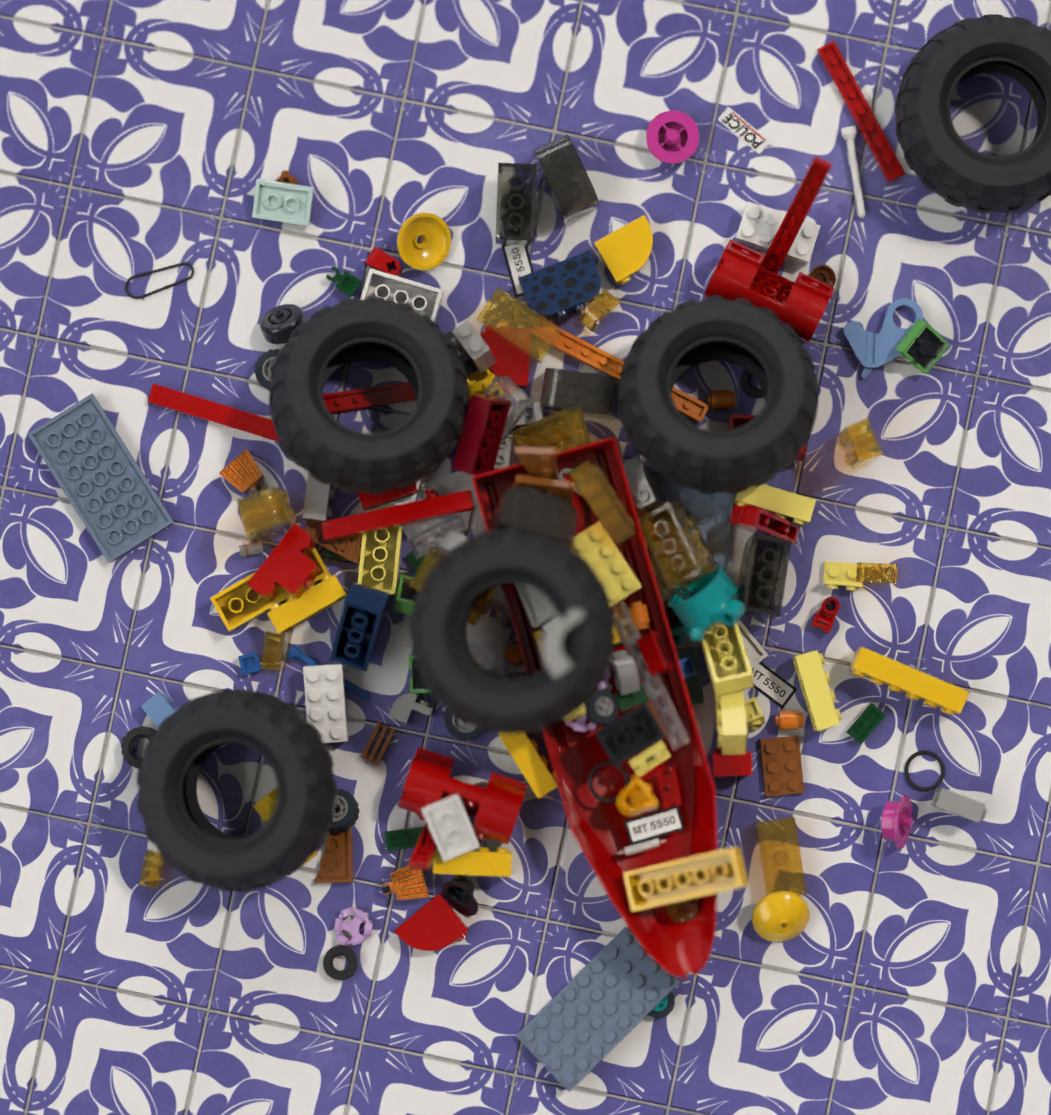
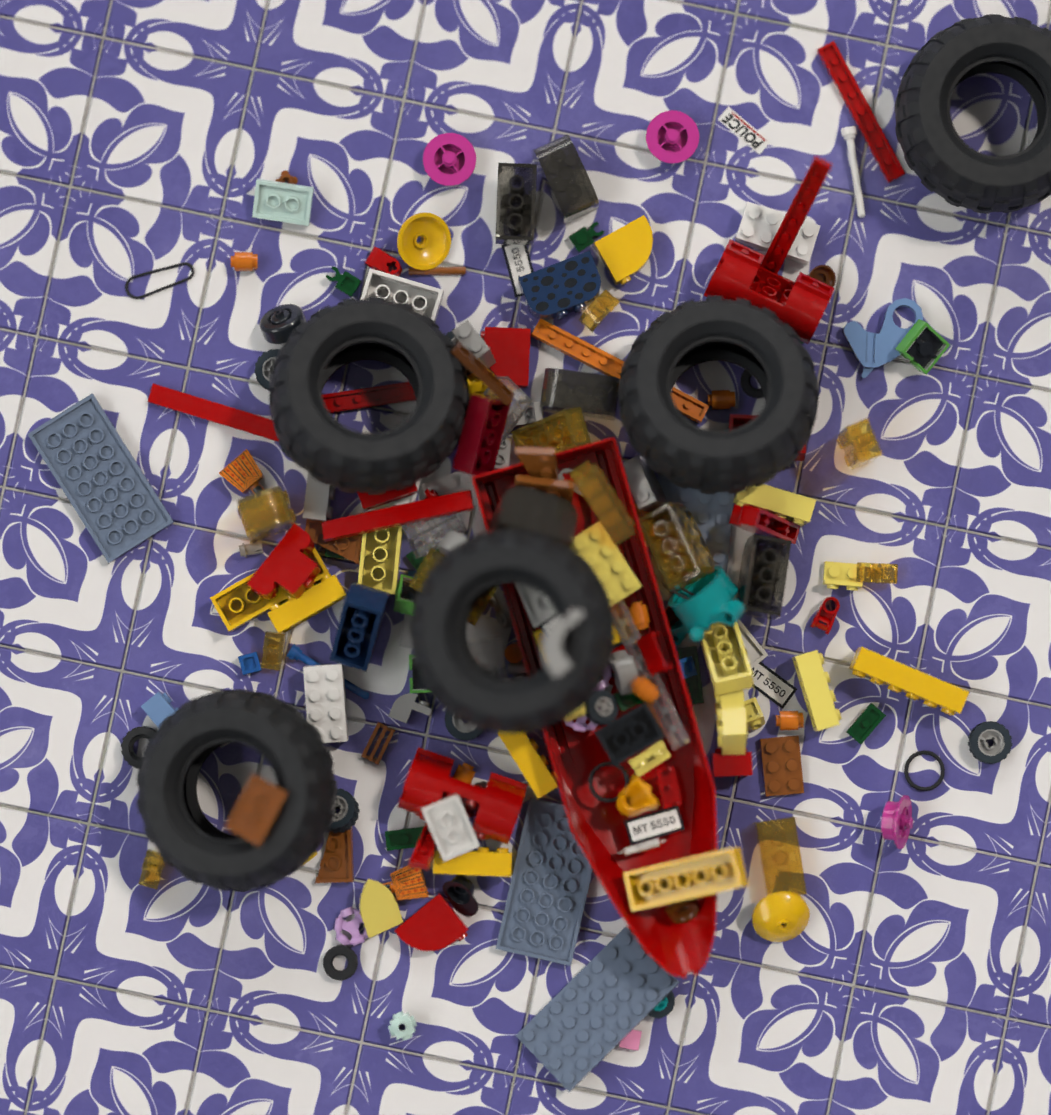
(244, 261): none -> orange brick
(256, 809): none -> dark orange plate
(378, 908): none -> light yellow shield
(406, 1019): none -> light aqua brick
(439, 271): none -> dark orange bar
(449, 159): none -> dark pink wheel
(464, 773): none -> orange brick
(483, 373): none -> reddish brown tile
(519, 325): clear yellow brick -> none
(545, 888): none -> sand blue plate
(583, 239): none -> dark green plate
(632, 1040): none -> bright pink tile
(644, 689): none -> orange brick
(958, 805): light grey brick -> none
(980, 748): none -> black wheel

